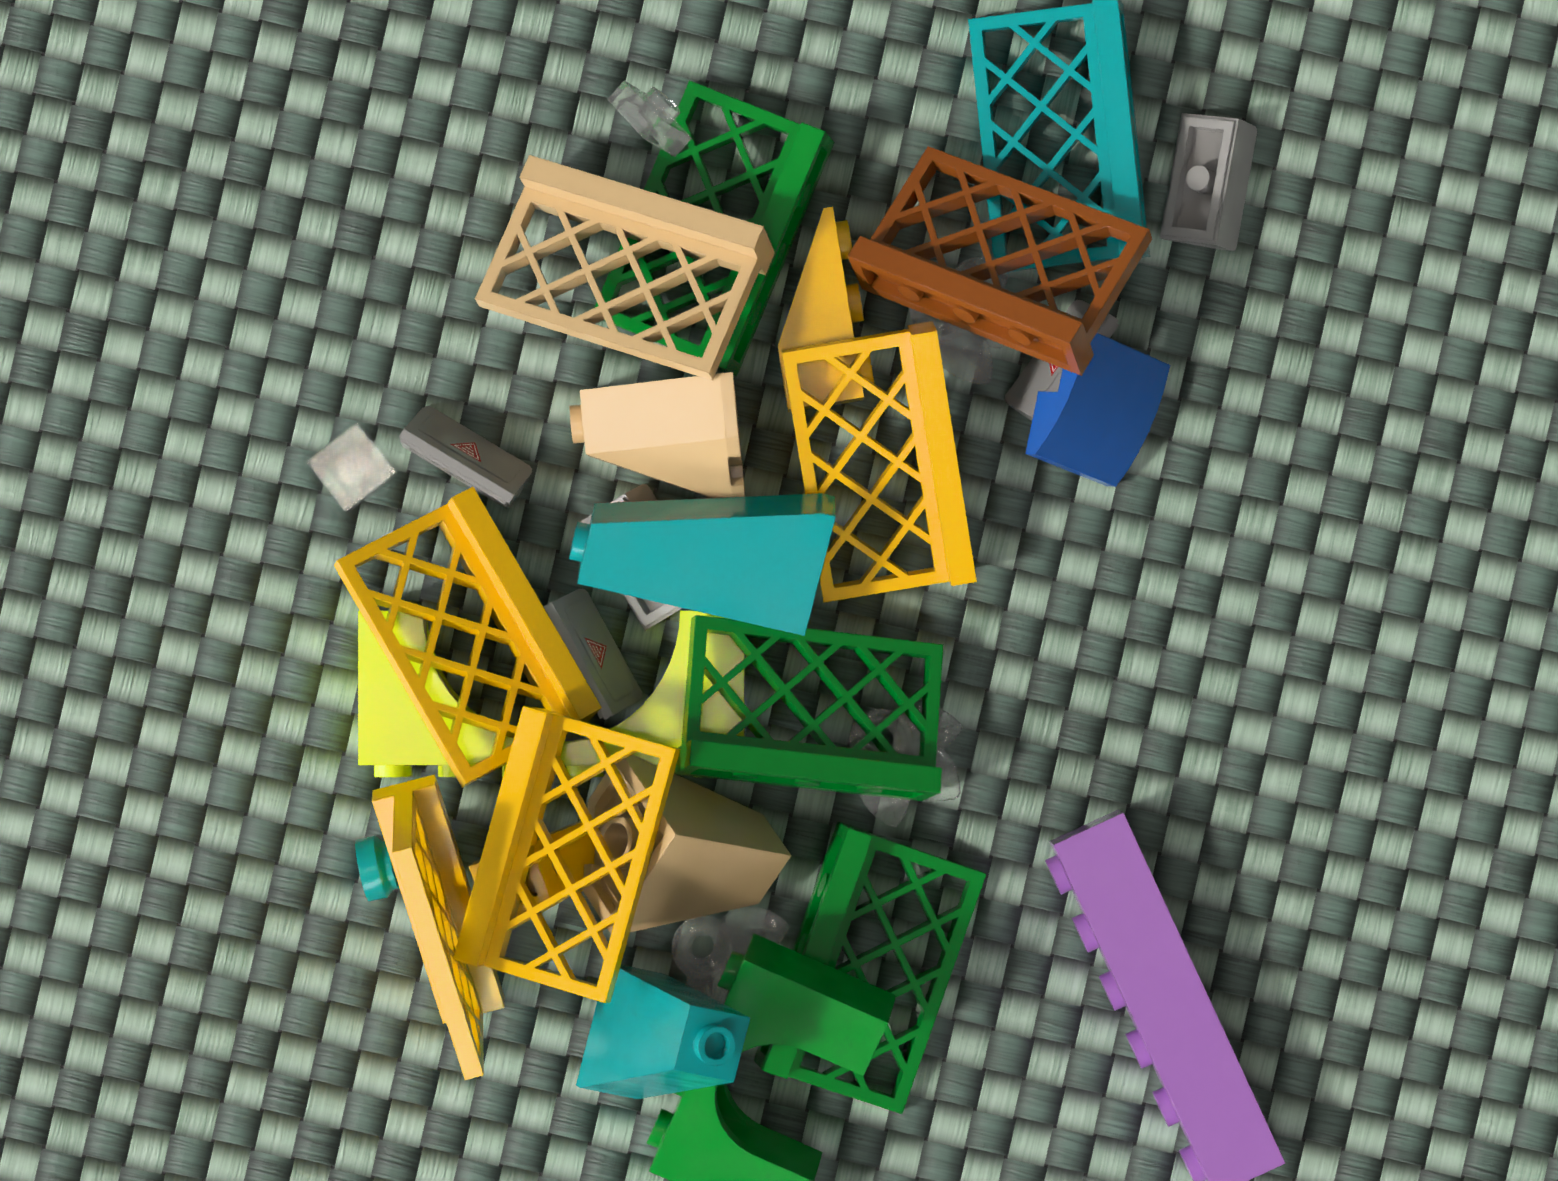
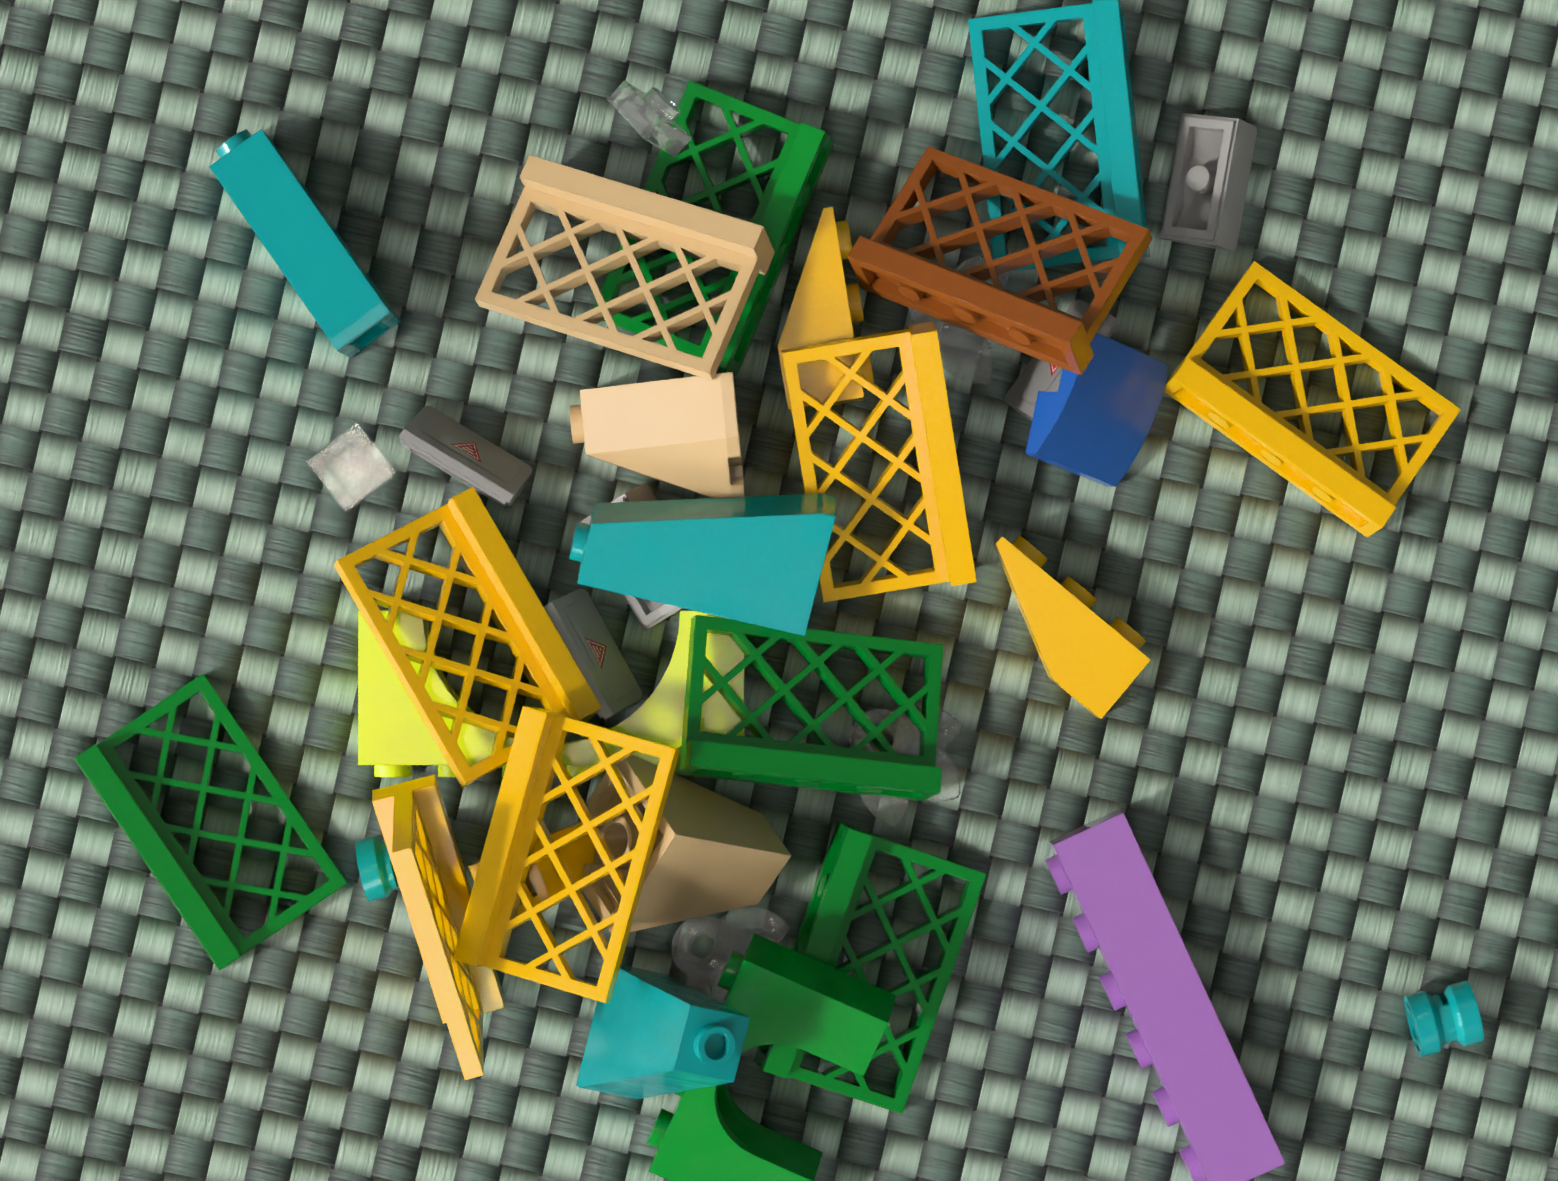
(163, 852): none -> green fence
(303, 242): none -> teal slope
(1074, 644): none -> yellow slope
(1282, 445): none -> yellow fence
(1443, 1018): none -> teal wheel

